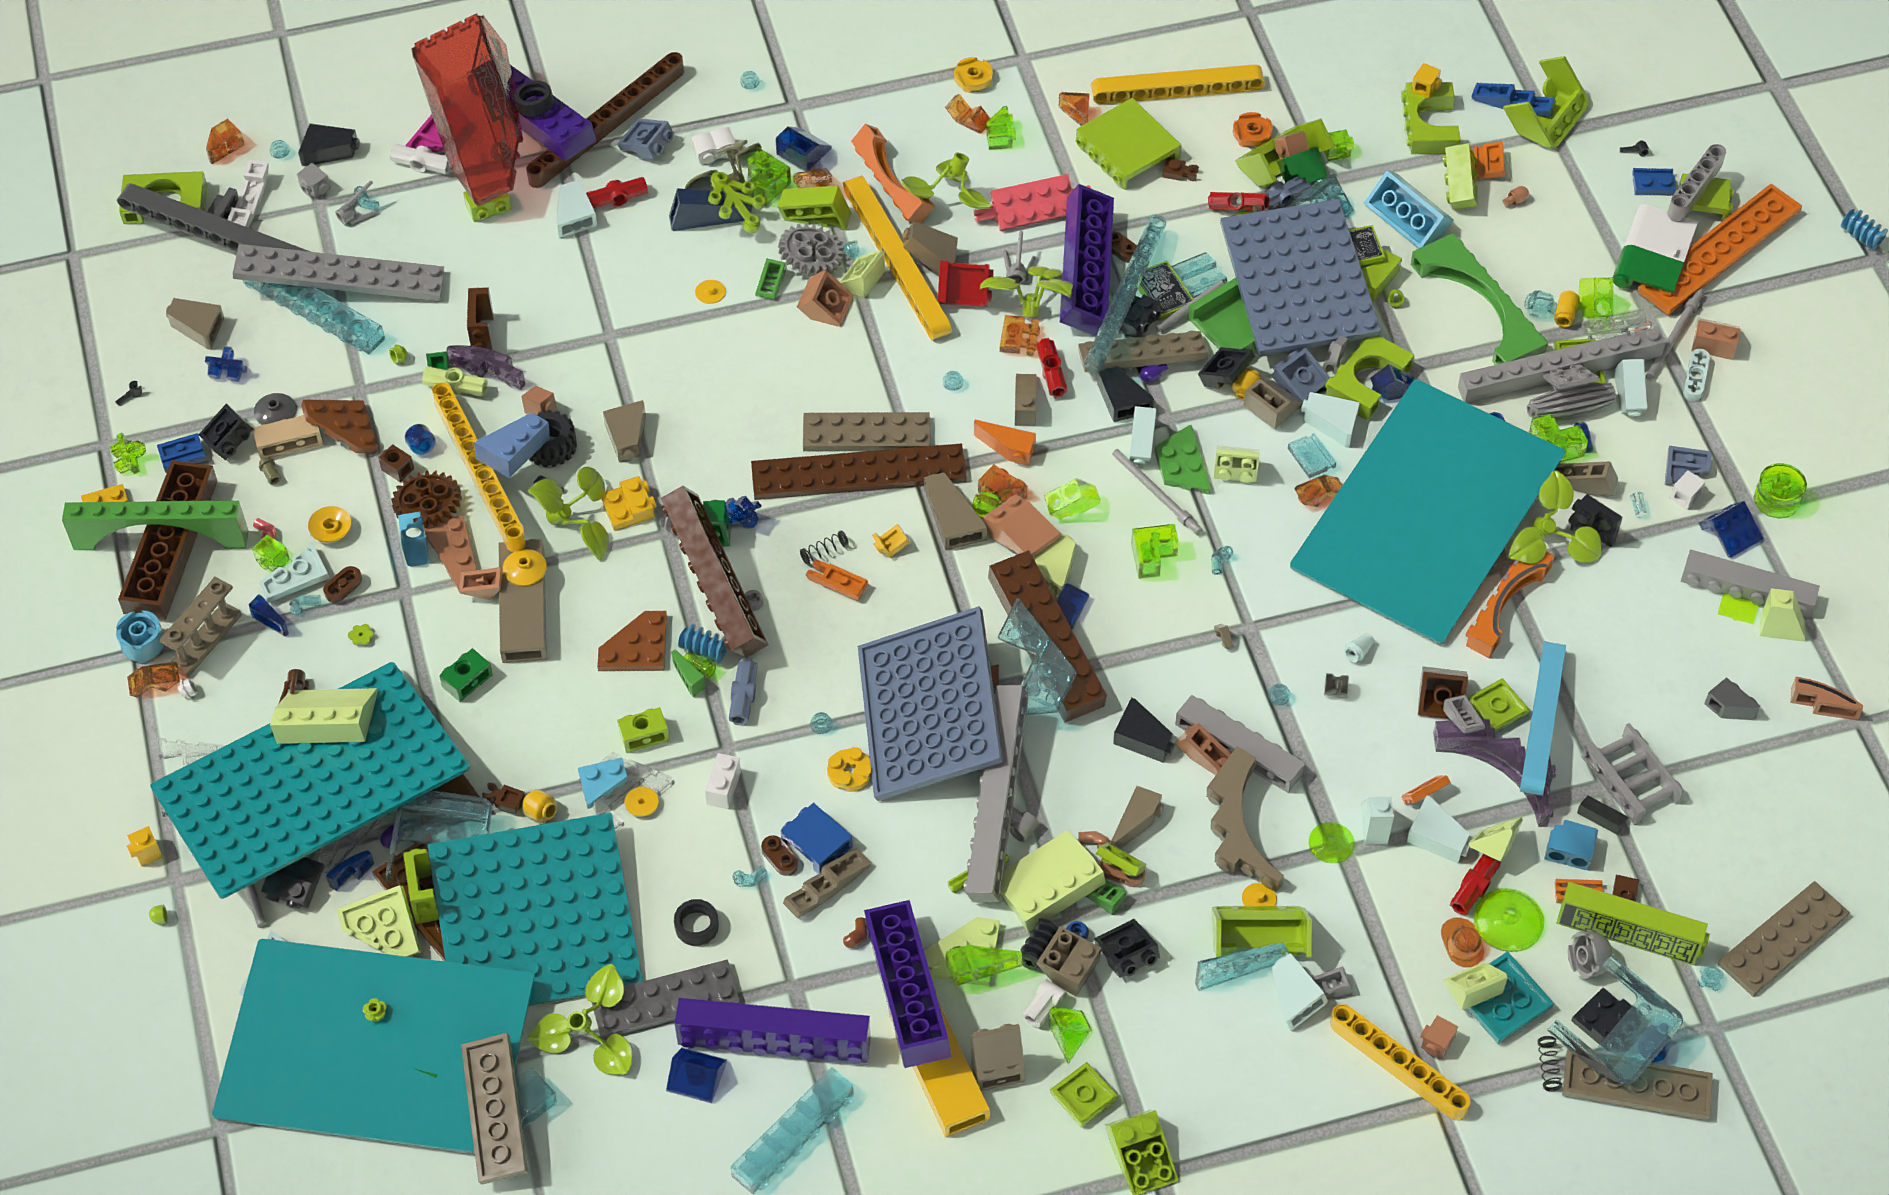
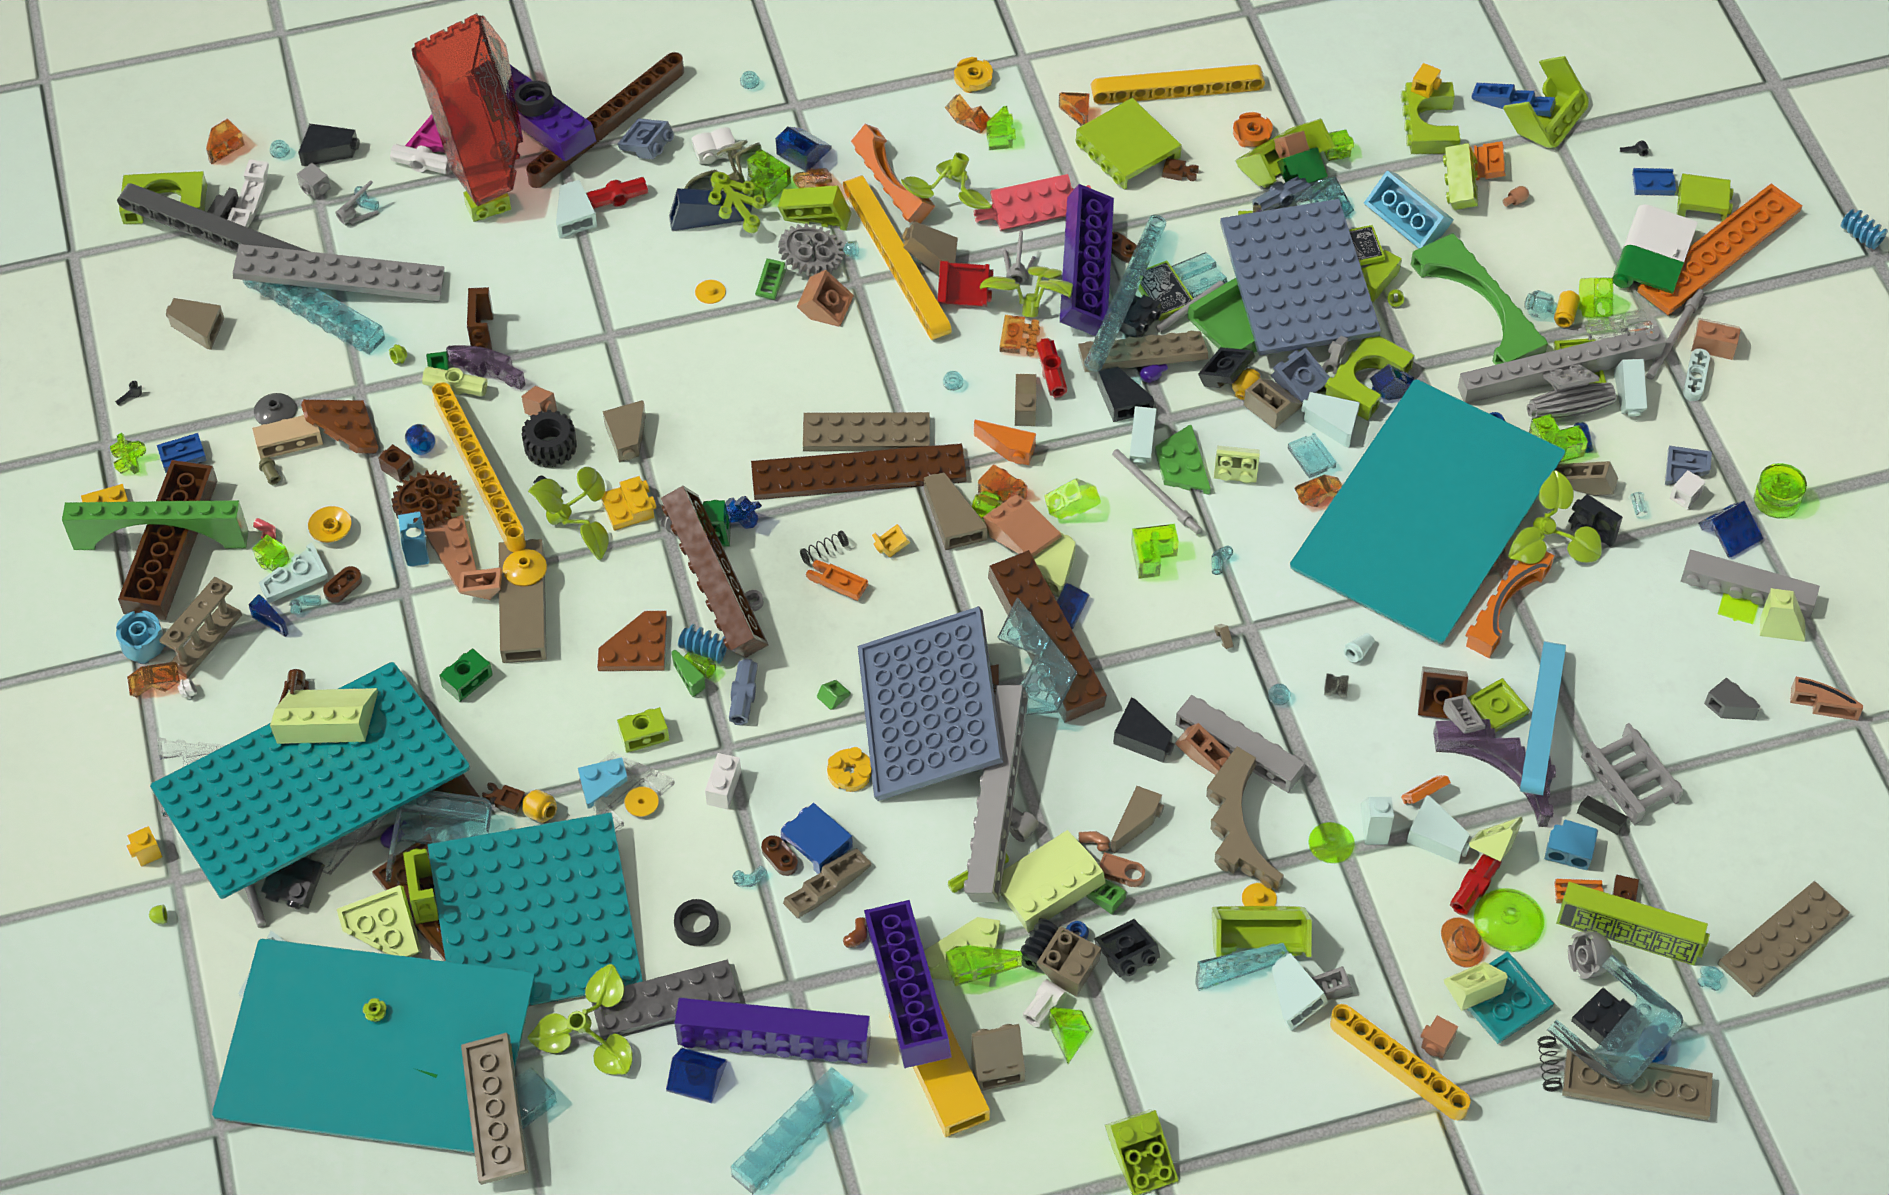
(226, 362): clear blue hips -> none
(226, 432): black plate -> none
(353, 866): clear blue slope -> none
(360, 634): lime plant -> none
(513, 444): medium blue wedge -> none
(818, 718): clear light blue plate -> none
(832, 694): none -> bright green slope
(864, 273): yellowish green slope -> none
(1083, 1094): lime plate -> none
(1115, 856): lime plate -> none
(1228, 201): red piece -> none
(1696, 182): light grey beam -> none

